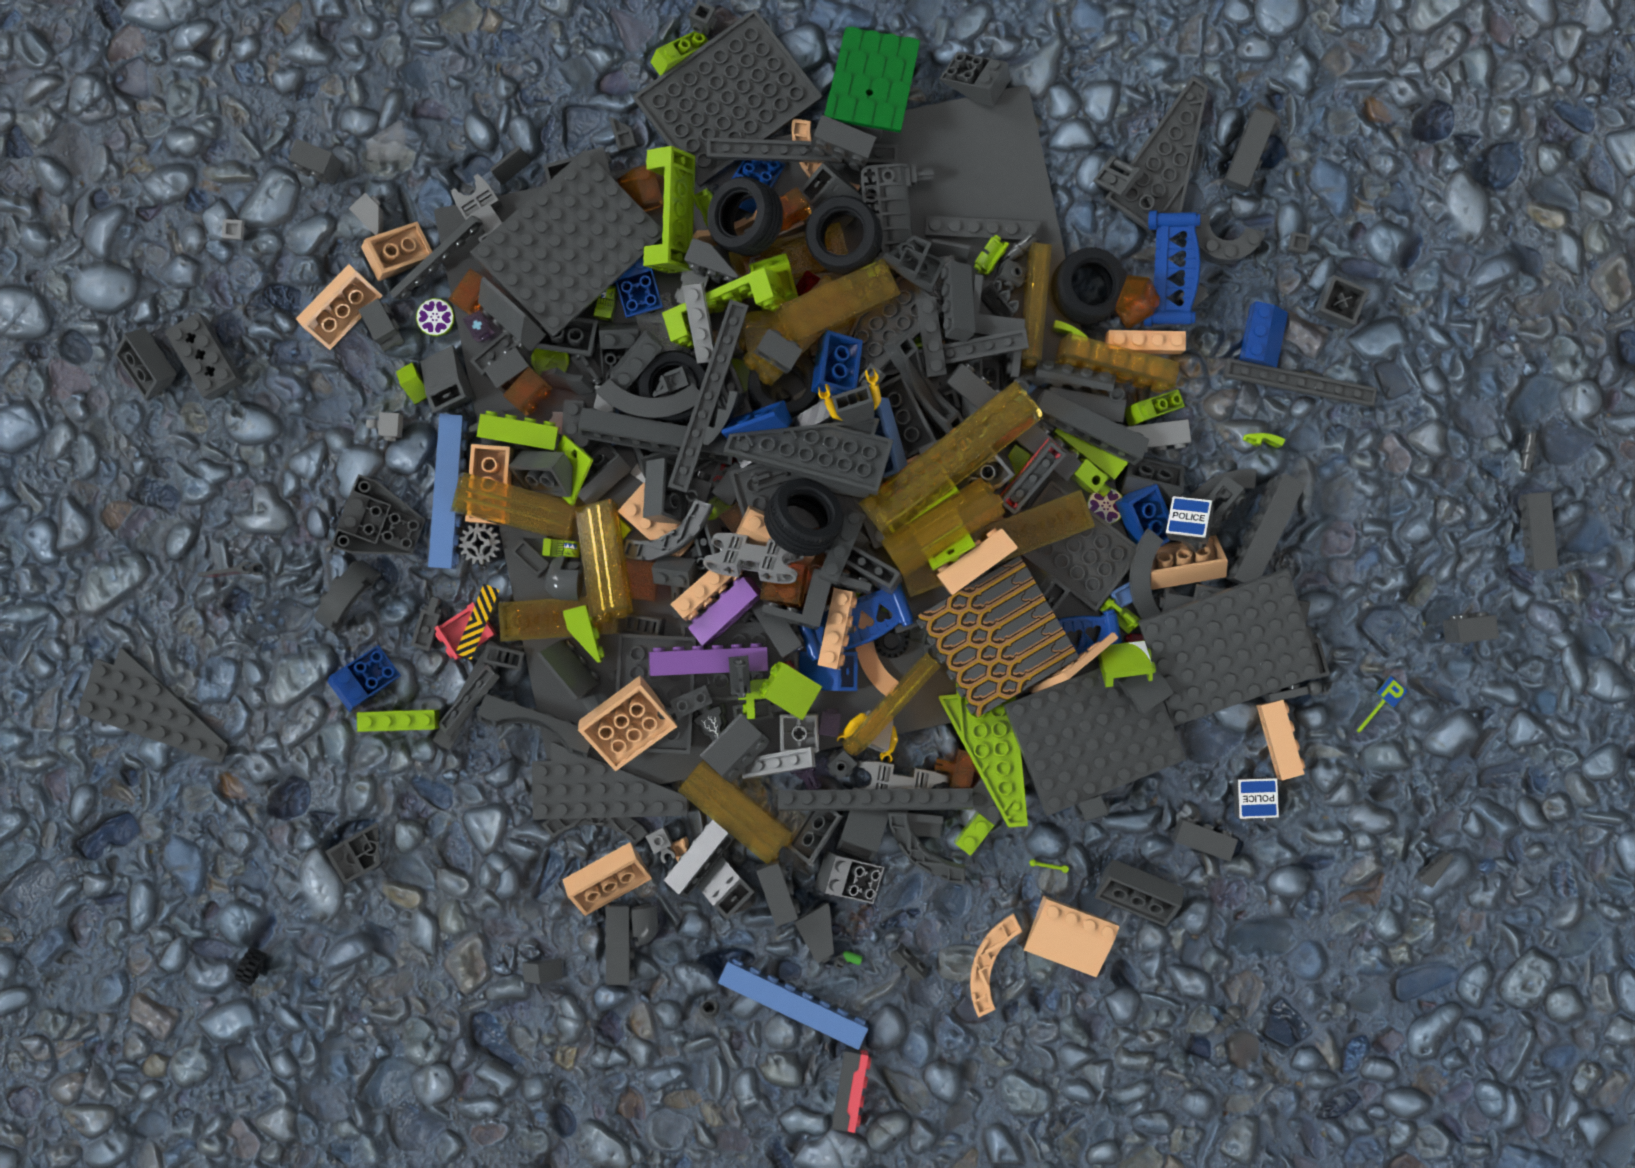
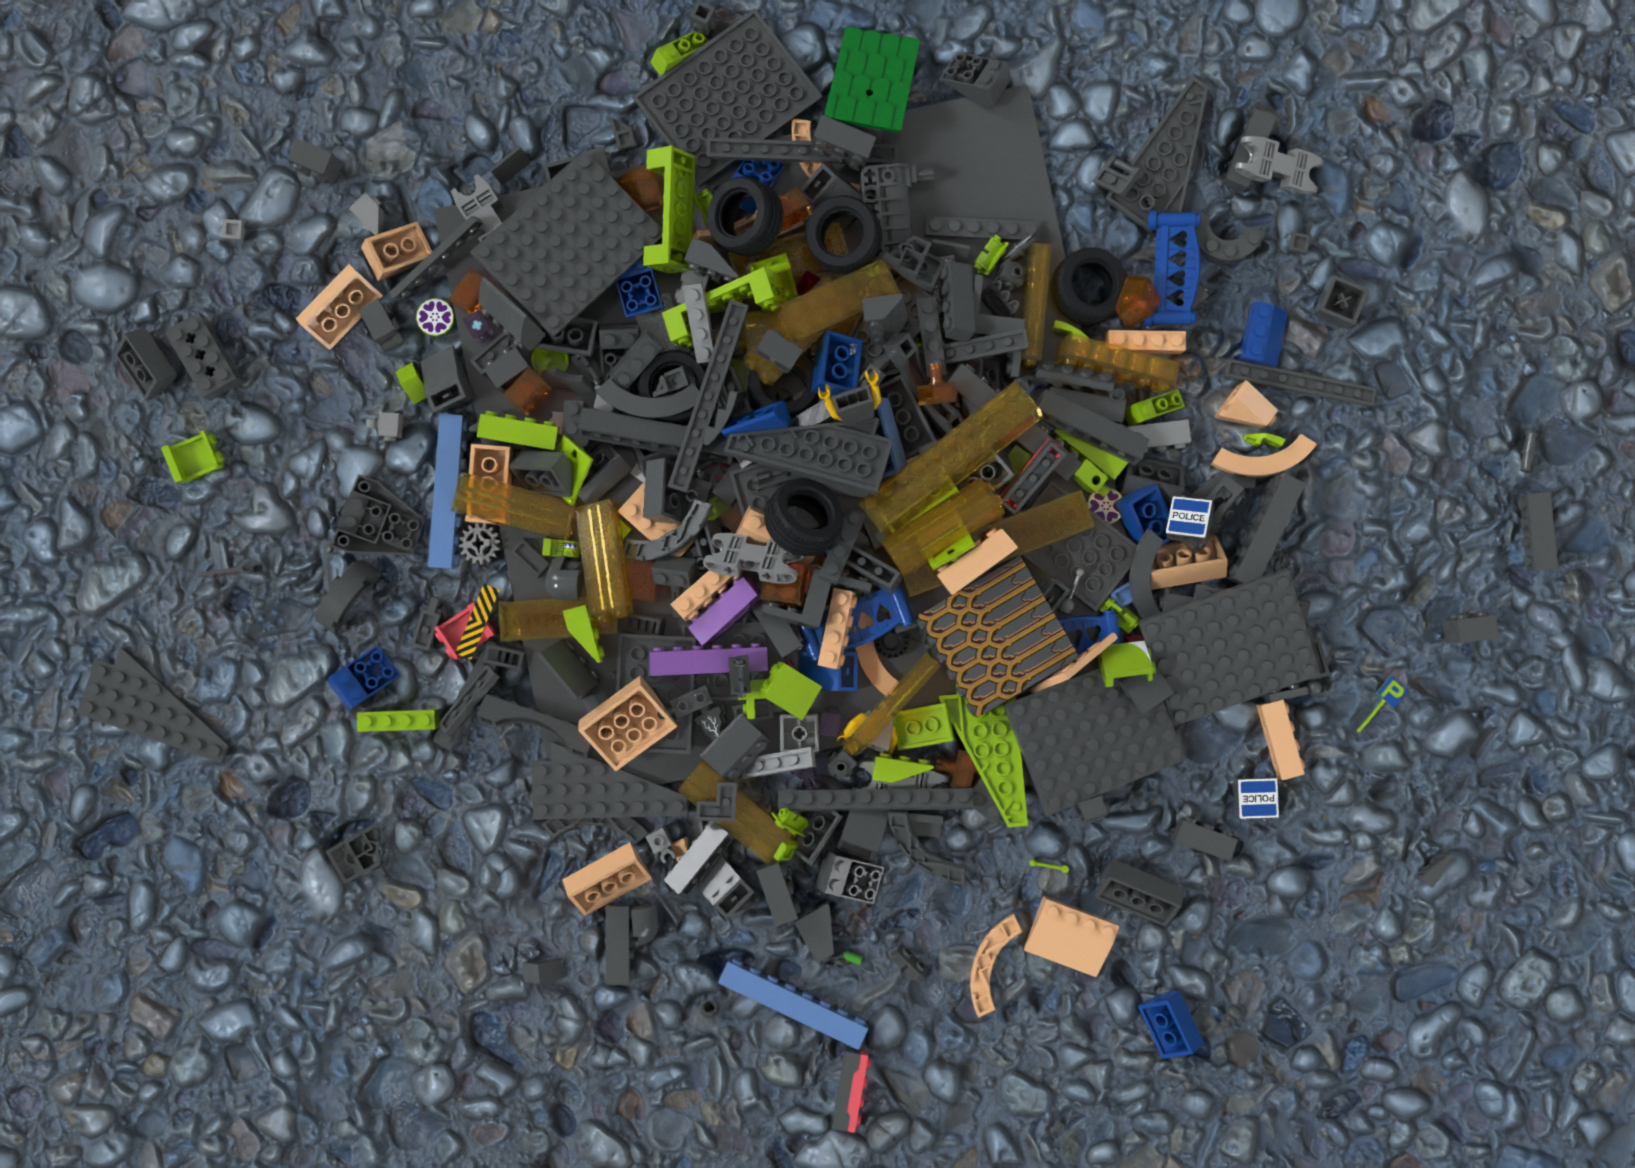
(193, 457): none -> lime panel
(250, 966): black tyre -> none
(606, 304): lime leg -> none
(723, 807): none -> dark grey plate
(785, 850): none -> lime tile
(790, 820): none -> lime hinge
(884, 317): none -> dark grey slope
(892, 769): none -> lime slope
(923, 726): none -> lime tile
(937, 390): none -> clear orange brick
(973, 833): lime brick -> none
(1067, 604): none -> light grey hinge
(1171, 1024): none -> blue slope
(1247, 407): none -> light nougat slope
(1264, 465): none -> light nougat tile
(1268, 162): none -> light grey piece

